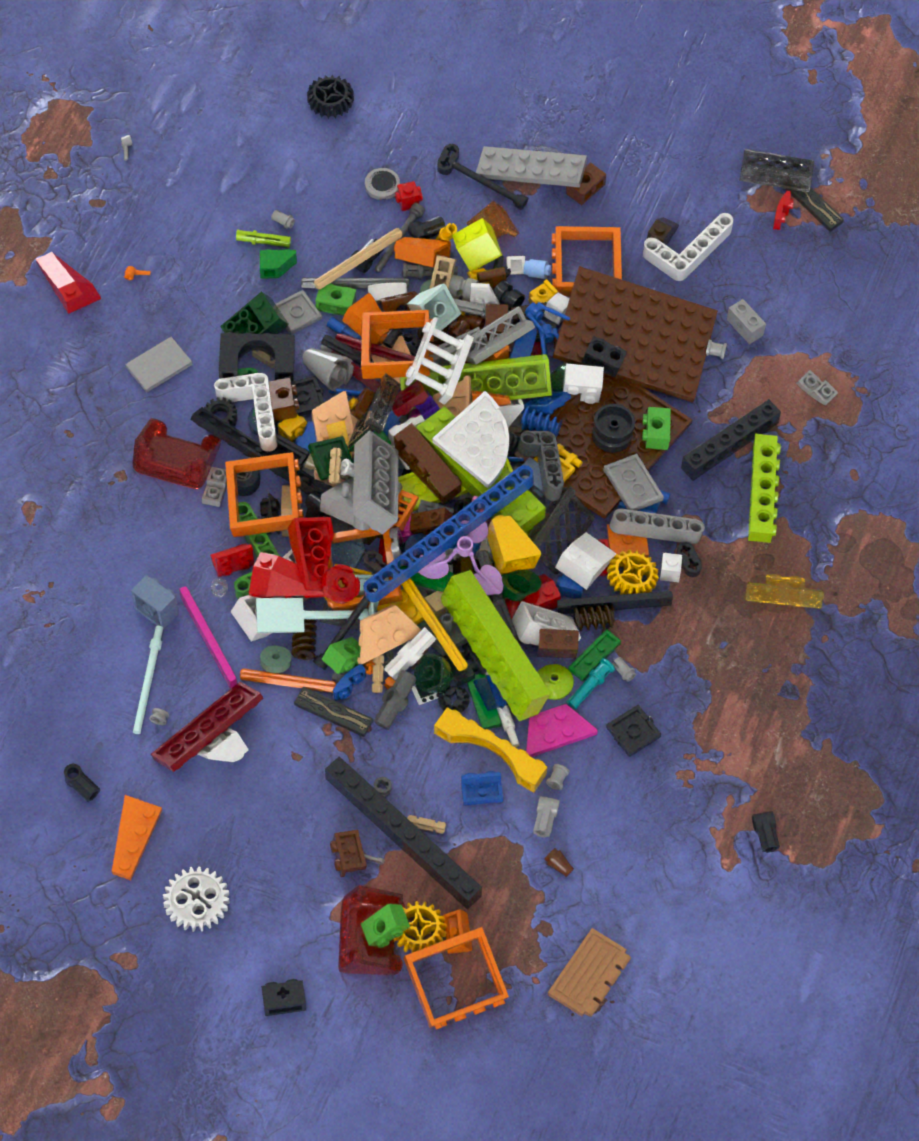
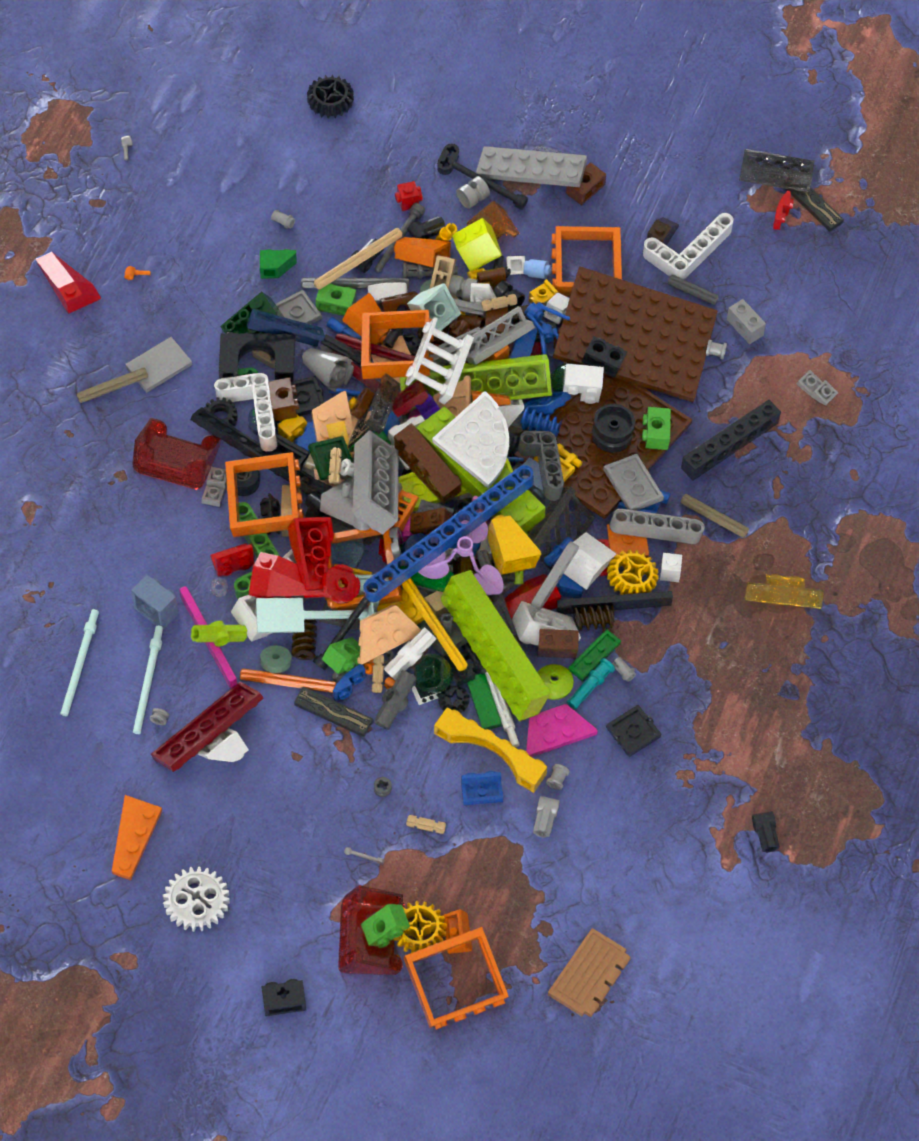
(81, 783): black piece -> none
(89, 629): none -> light aqua bar
(112, 385): none -> dark tan axle
(218, 633): none -> lime piece
(263, 238): lime pin -> none
(276, 324): none -> dark blue fence
(348, 852): reddish brown bracket -> none
(372, 566): dark grey beam -> none
(381, 183): tile -> none
(403, 832): black brick -> none
(474, 191): none -> light grey wheel
(489, 693): piece -> none
(499, 302): none -> tan axle
(520, 584): dark green piece -> none
(552, 558): none -> blue axle
(555, 575): none -> light grey beam
(558, 861): reddish brown cone -> none
(692, 557): black beam -> none
(693, 289): none -> dark grey axle
(715, 515): none -> dark tan axle
(759, 530): lime brick -> none

